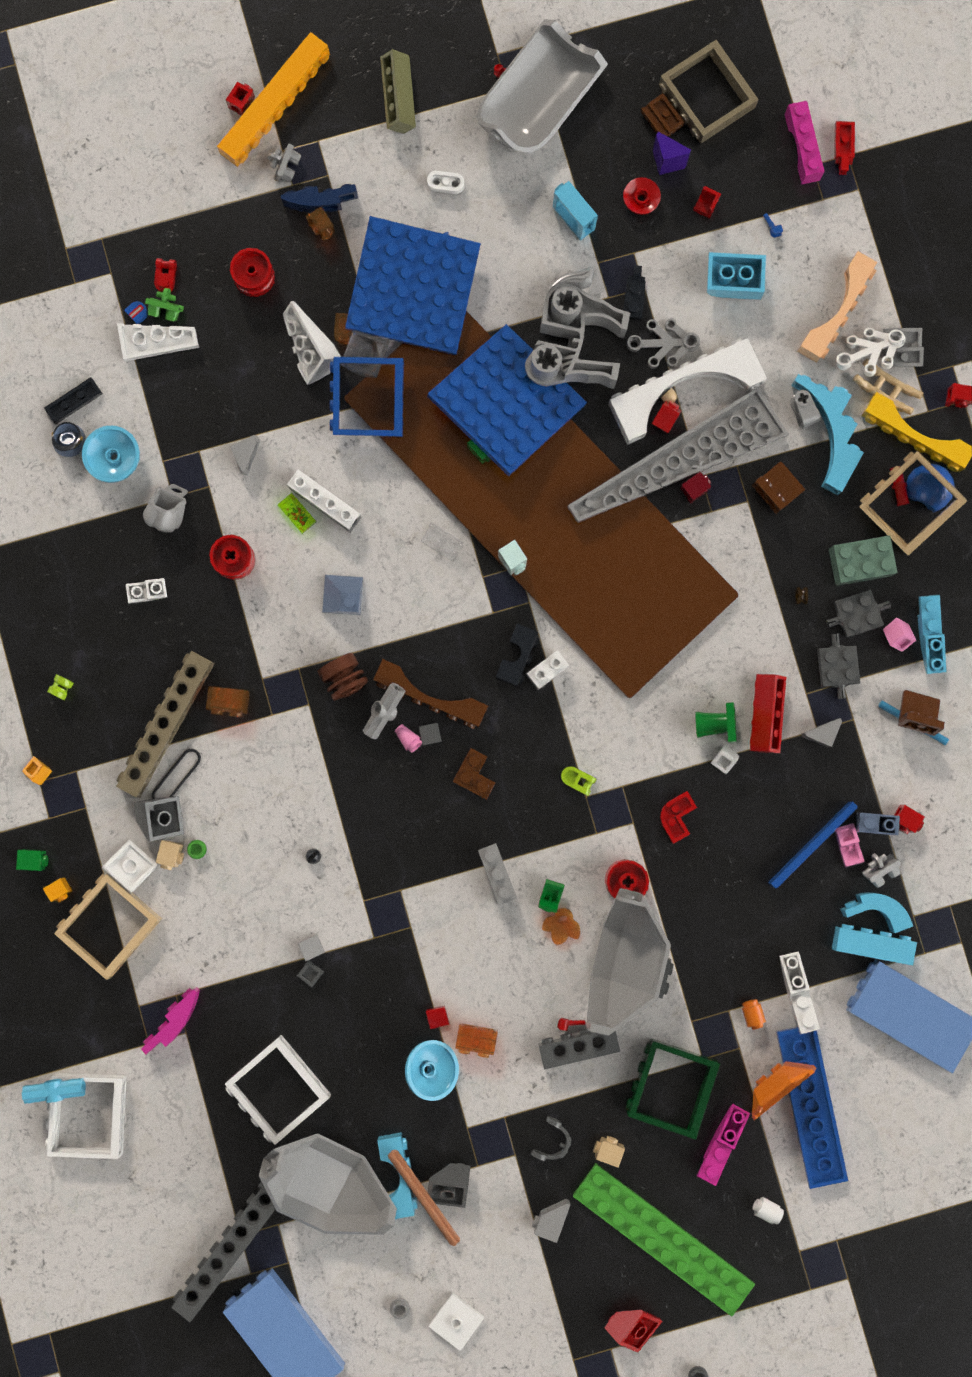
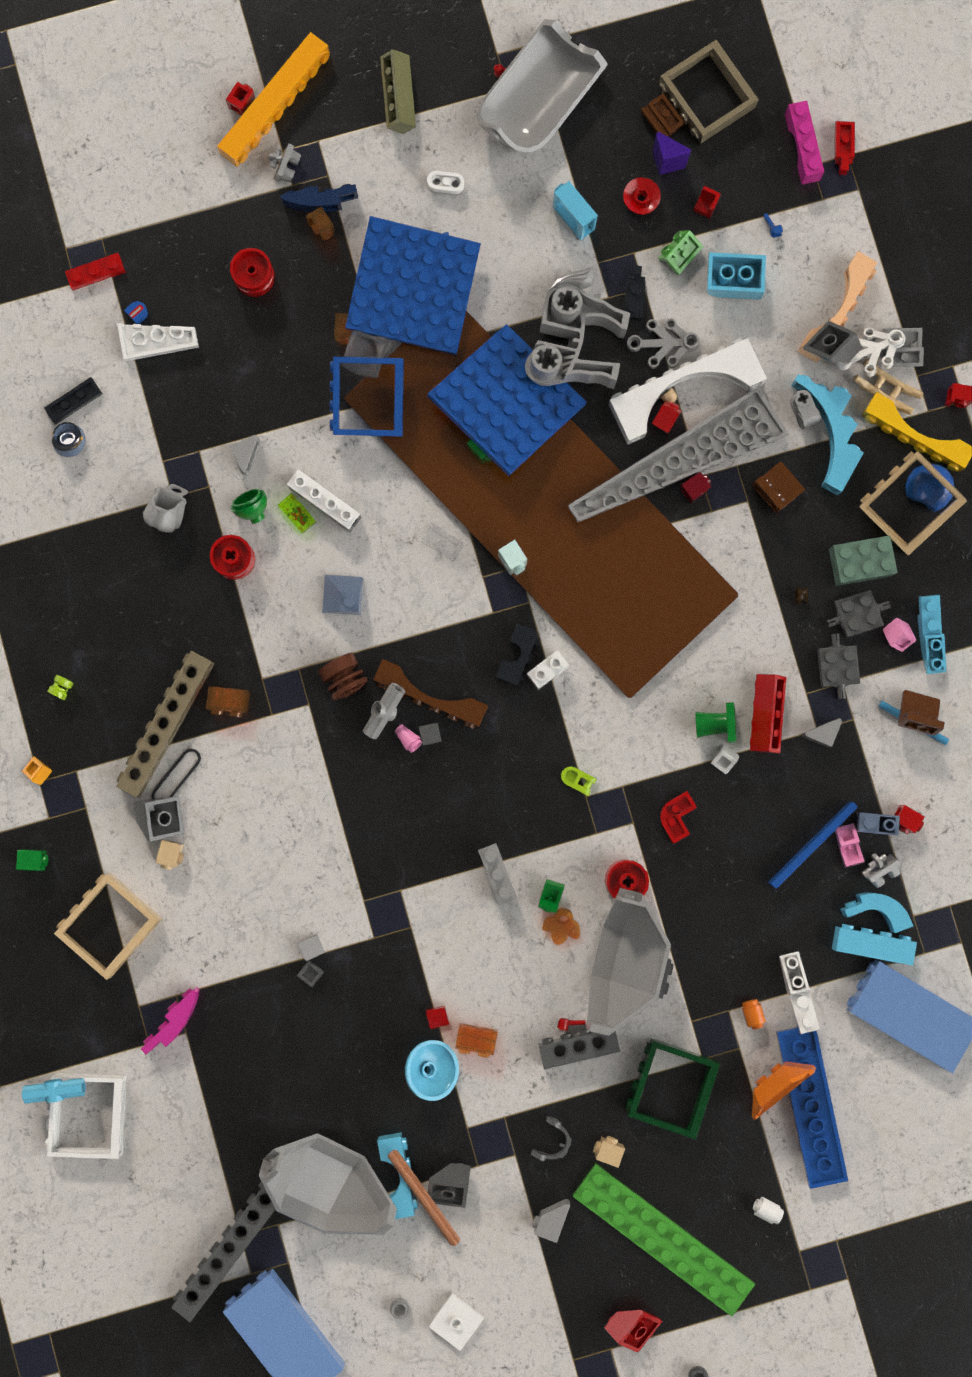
(58, 890): light orange plate -> none
(95, 271): none -> red plate
(102, 445): medium azure dish -> none
(129, 866): white plate -> none
(146, 591): white slope -> none
(155, 305): bright green hips -> none
(165, 280): red plate -> none
(196, 849): bright green plate -> none
(250, 505): none -> green piece
(302, 1069): white window -> none
(310, 343): white wedge -> none
(316, 859): black hinge -> none
(469, 776): reddish brown plate -> none
(681, 251): none -> bright green bracket
(722, 1144): dark pink slope -> none
(834, 343): none -> dark grey slope
(899, 487): red pin -> none

